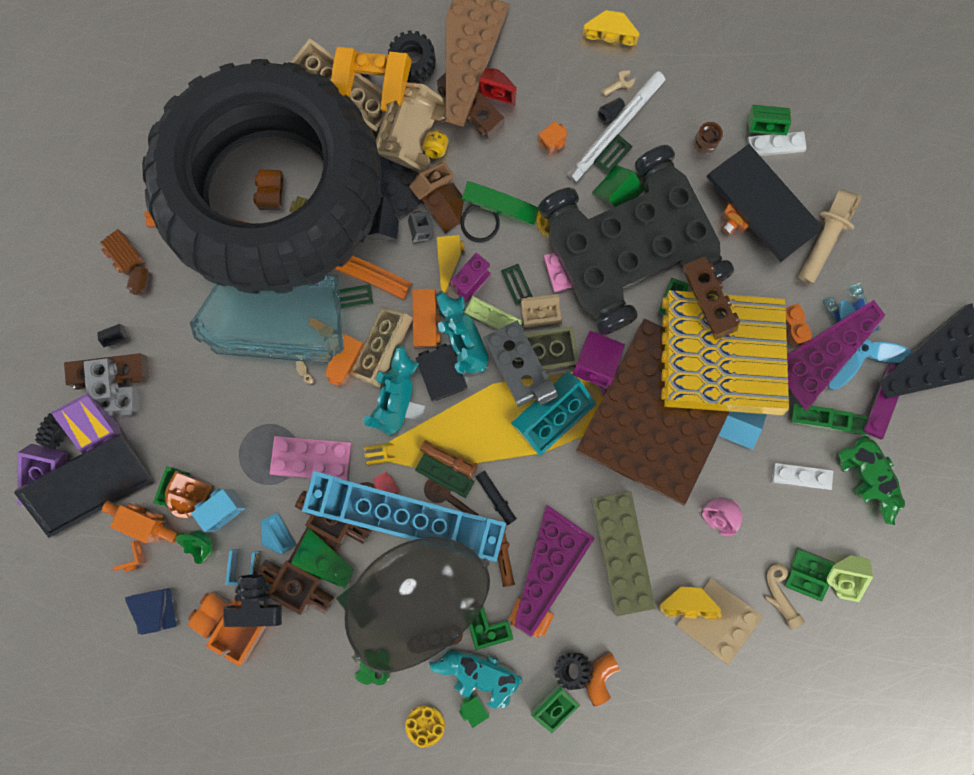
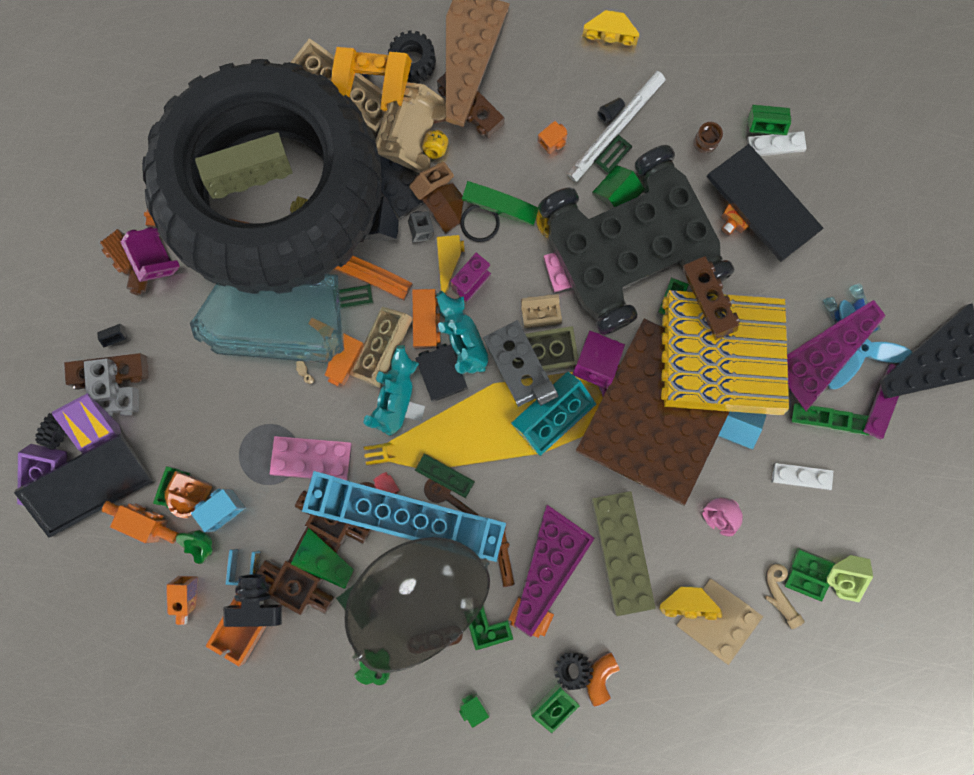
(138, 556): orange bracket -> none
(148, 254): none -> magenta panel
(152, 610): dark blue piece -> none
(182, 597): none -> orange torso
(208, 615): orange brick -> none
(244, 166): none -> olive brick
(269, 189): orange brick -> none
(275, 535): medium azure slope -> none
(425, 726): yellow tile -> none
(457, 463): dark orange pin -> none
(480, 673): teal animal -> none
(488, 314): yellowish green plate -> none
(496, 498): black pin -> none
(497, 86): red slope -> none
(510, 270): dark green tile -> none
(621, 83): tan bar -> none
(796, 327): orange brick -> none
(836, 221): tan piece -> none
(877, 477): green animal -> none

